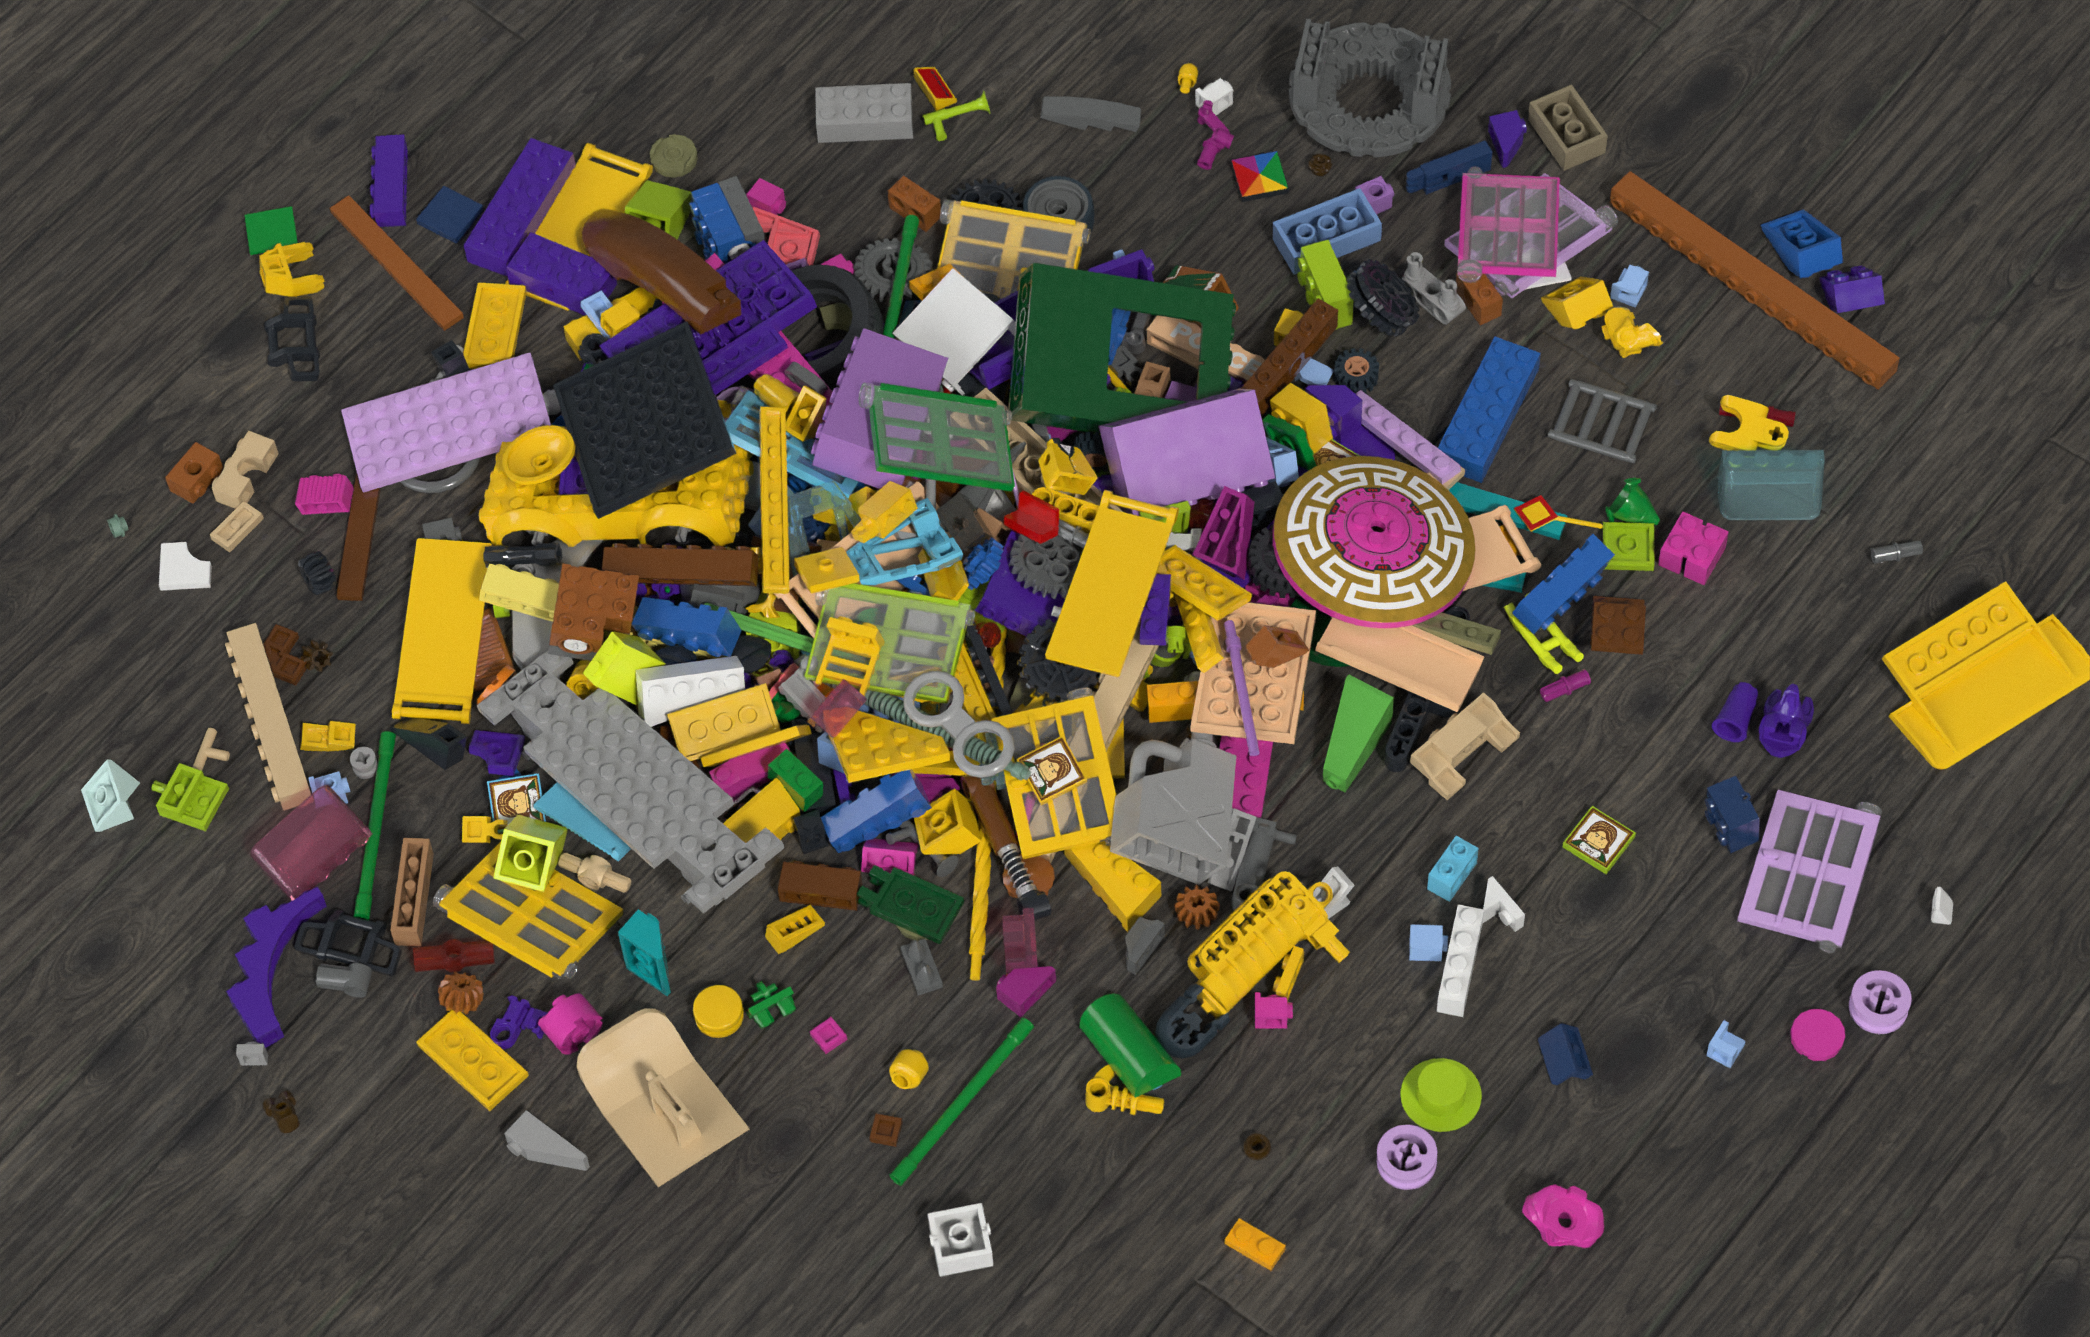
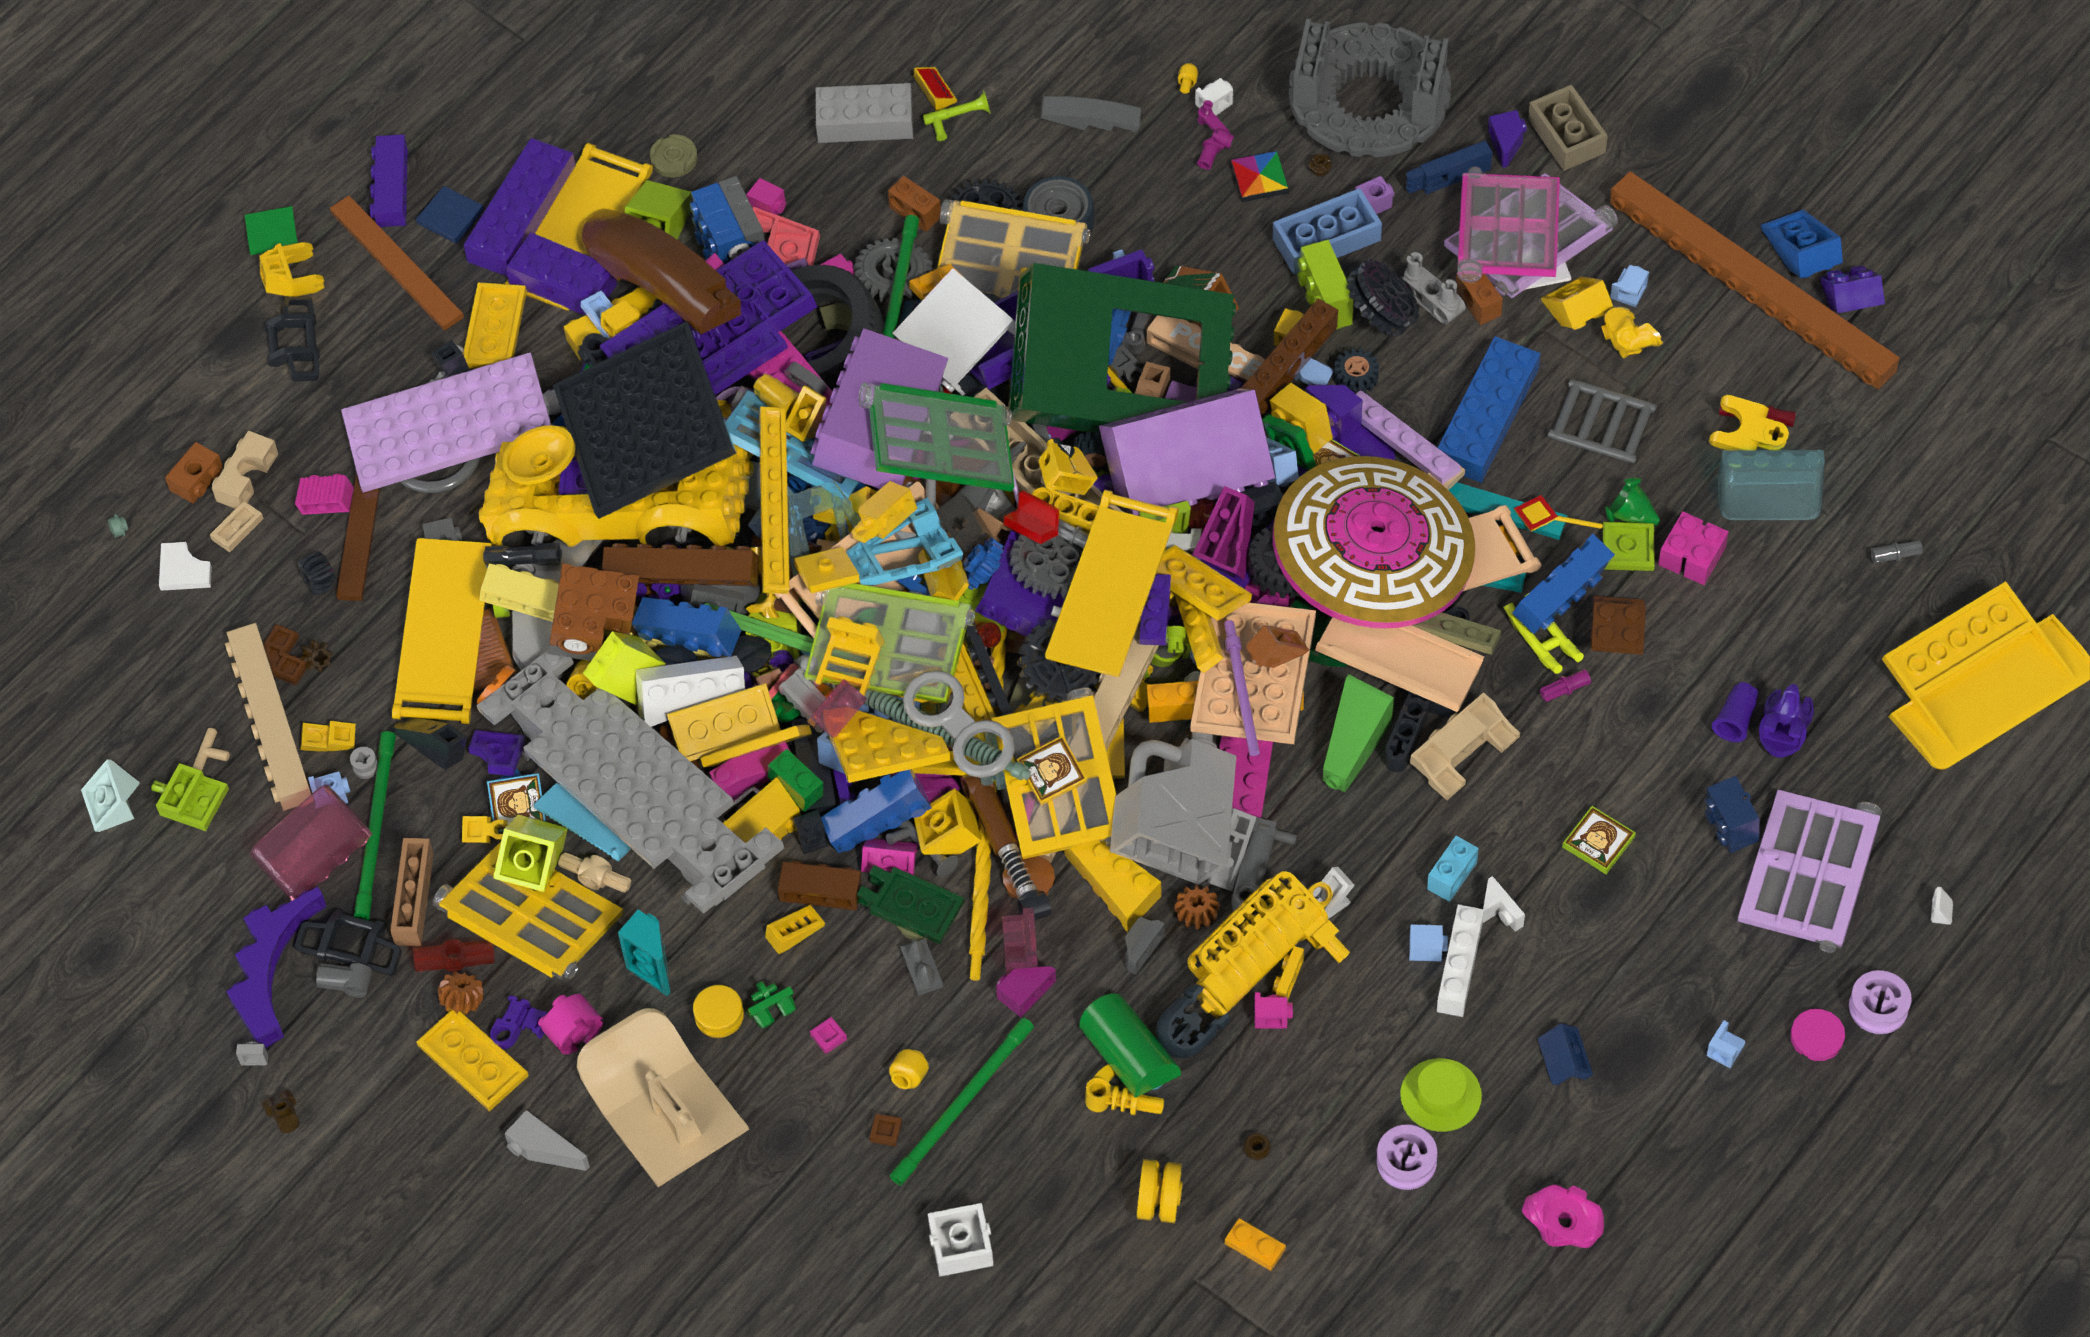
(1159, 1190): none -> yellow wheel

